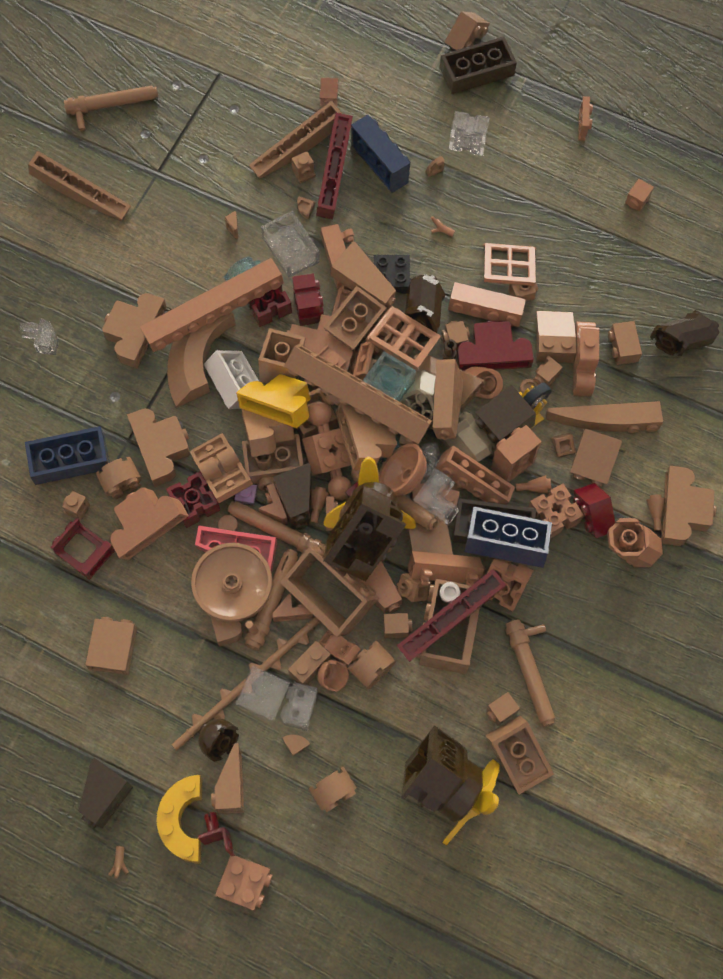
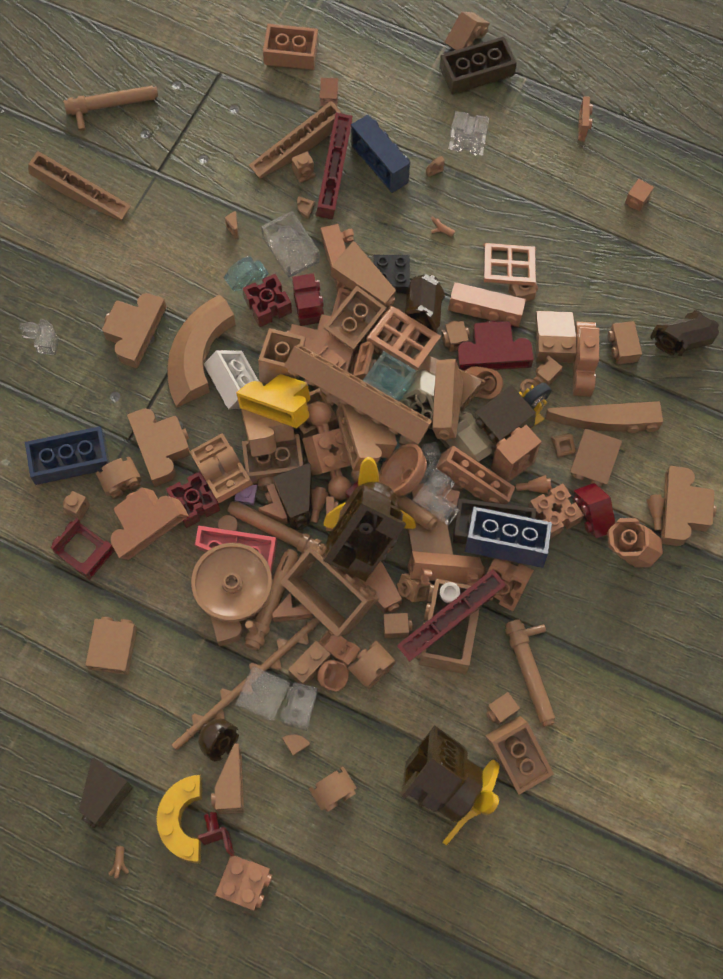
(212, 305): nougat brick -> none
(290, 46): none -> nougat brick
(449, 350): dark brown pin -> none

